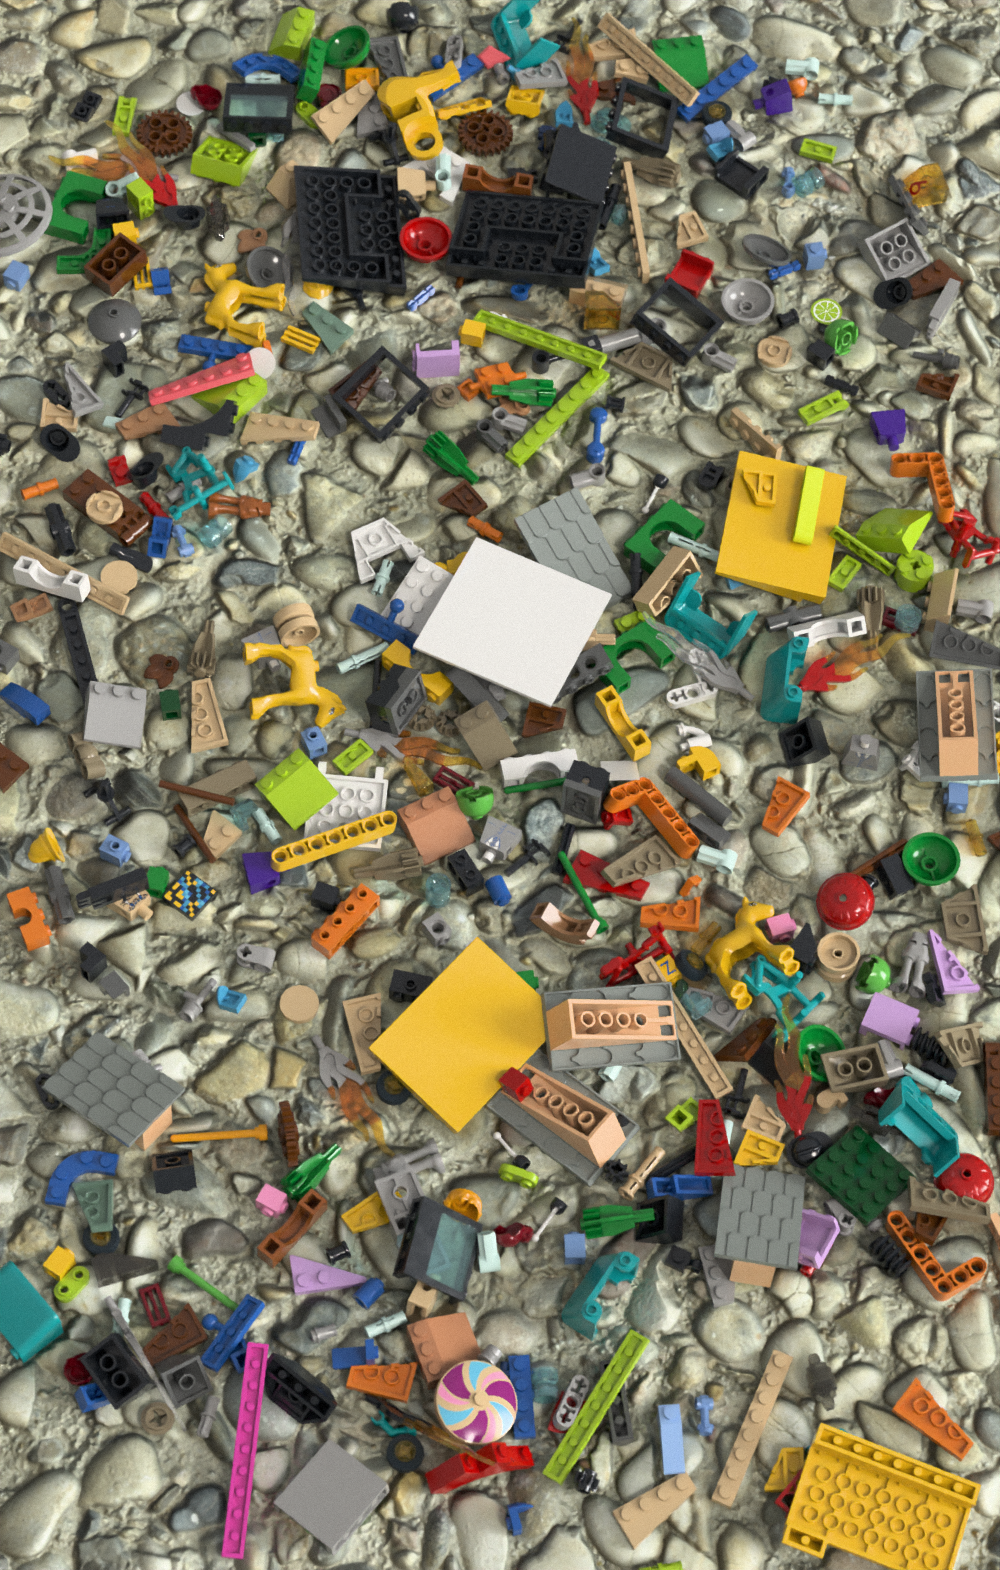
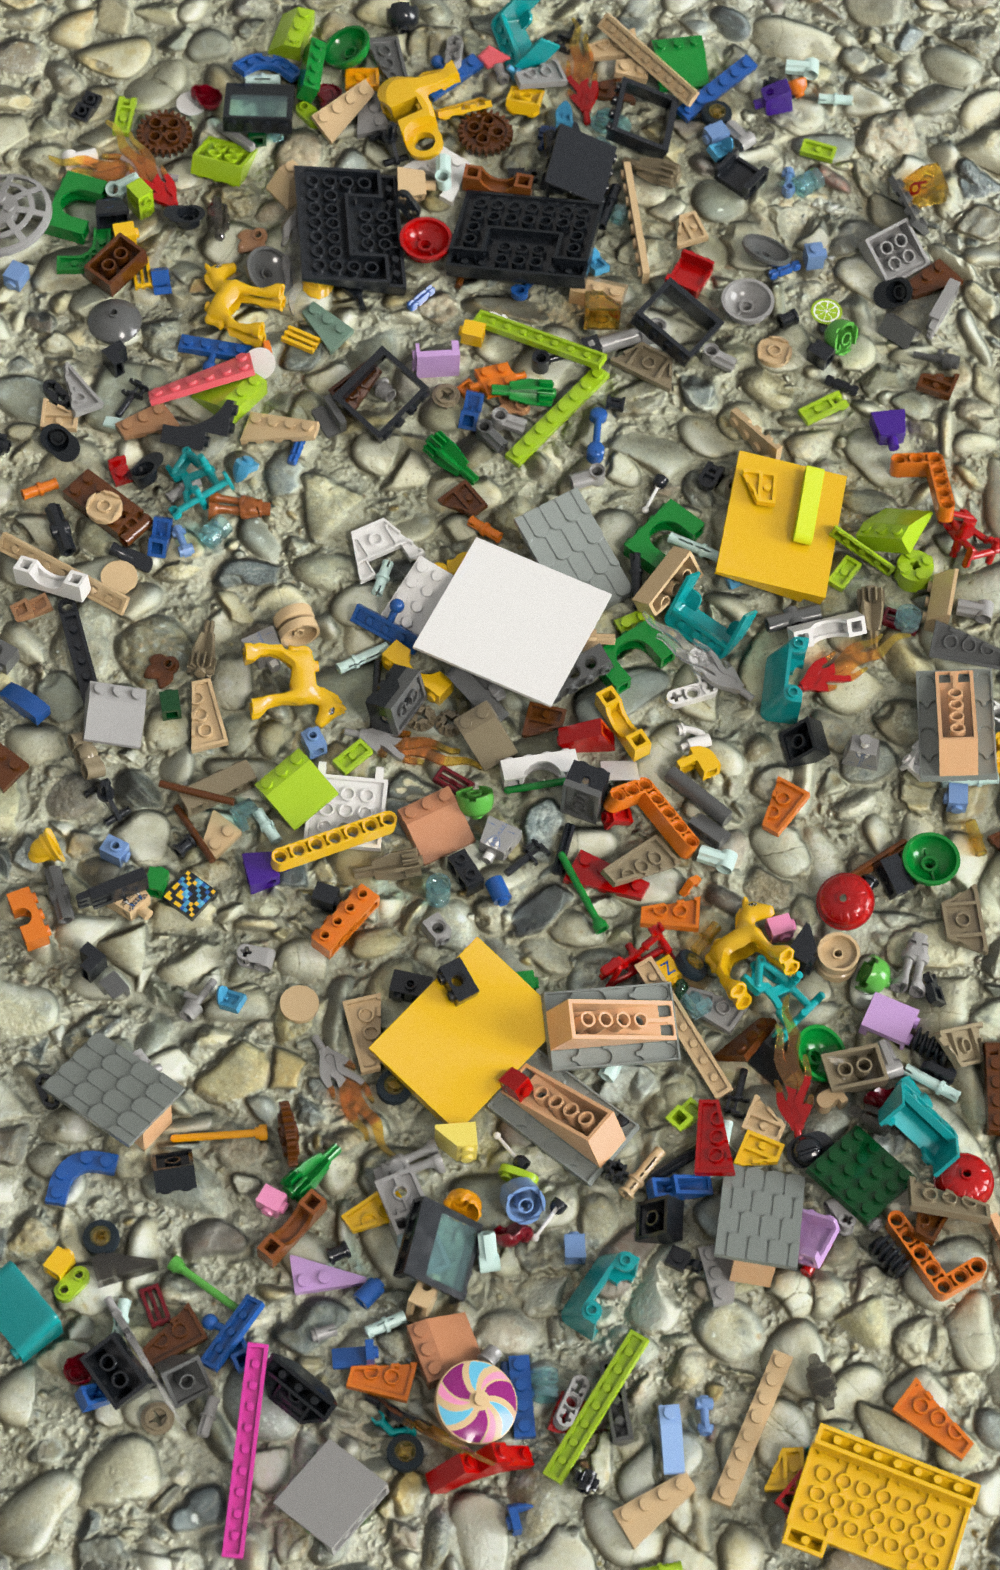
(96, 1203): sand green wing -> none
(153, 507): red pin -> none
(419, 780): clear yellow slope -> none
(457, 970): none -> black brick
(457, 1140): none -> light yellow slope
(472, 410): none -> blue slope
(522, 1200): none -> medium blue brick
(561, 926): medium nougat arch -> none
(587, 737): none -> red slope
(612, 1220): green piece -> none
(951, 974): lavender wing -> none

